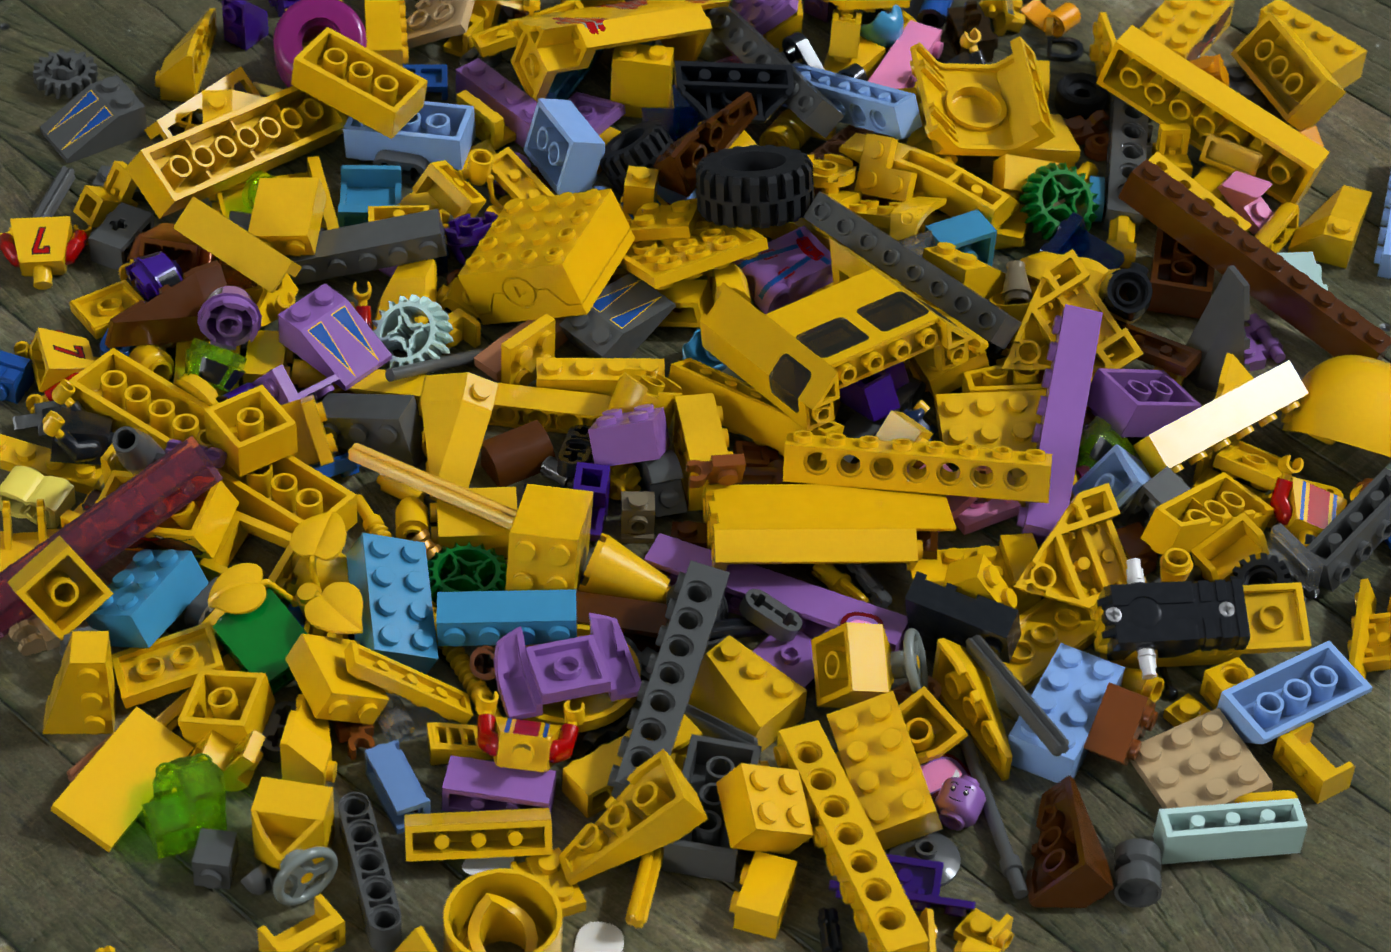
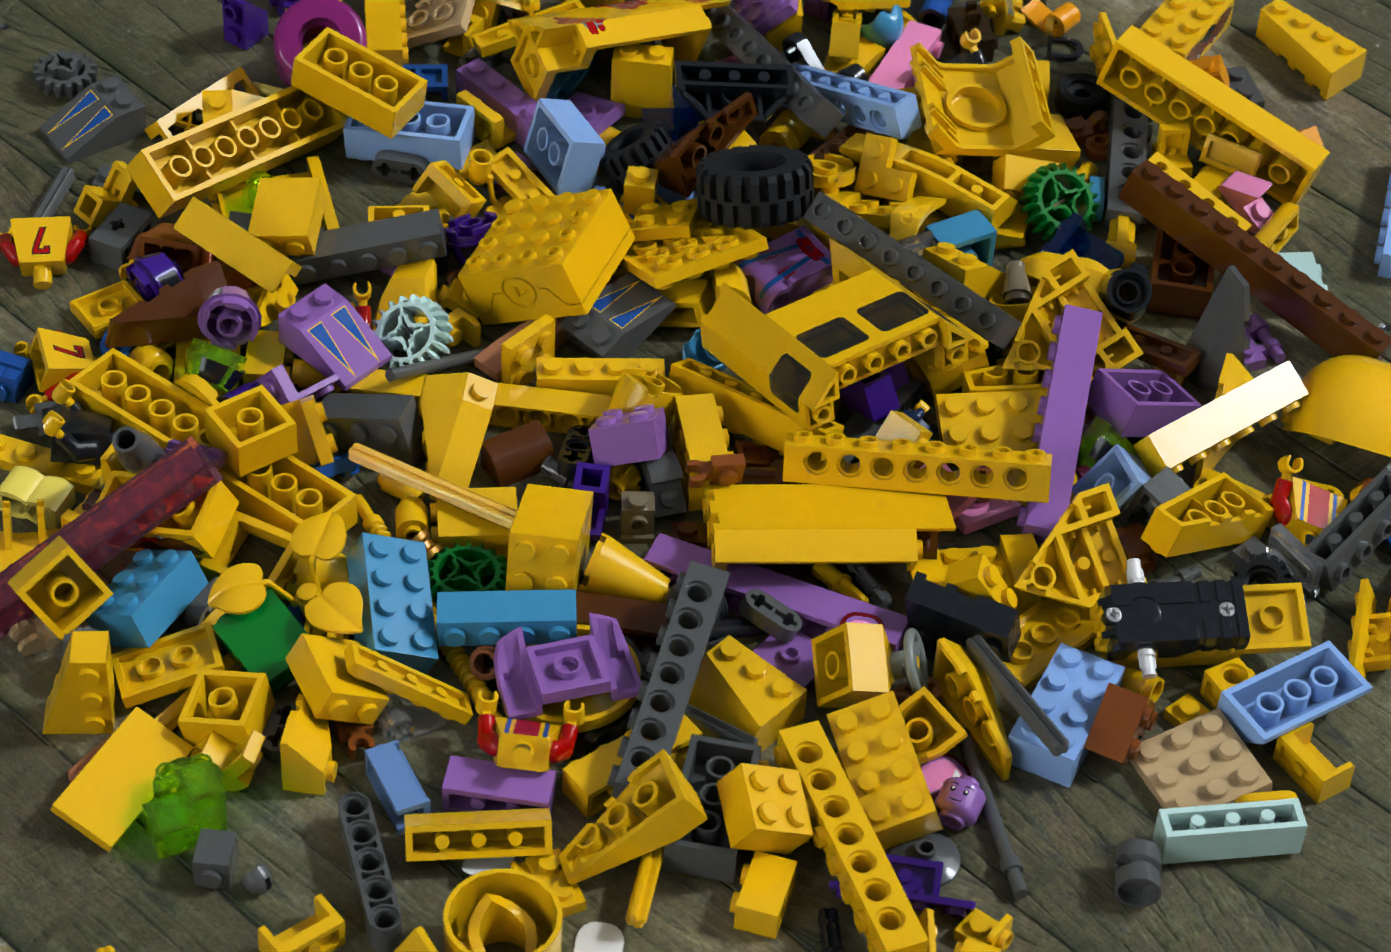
(187, 62): yellow wedge -> none
(295, 834): yellow piece -> none
(367, 187): dark azure panel -> none
(442, 739): yellow slope -> none
(1068, 857): reddish brown wedge -> none
(1170, 693): black hinge -> none
(1175, 565): yellow cone -> none
(1227, 547): yellow panel -> none
(1250, 464): yellow plate -> none
(1287, 73): yellow brick -> none
(1333, 227): yellow wedge -> none

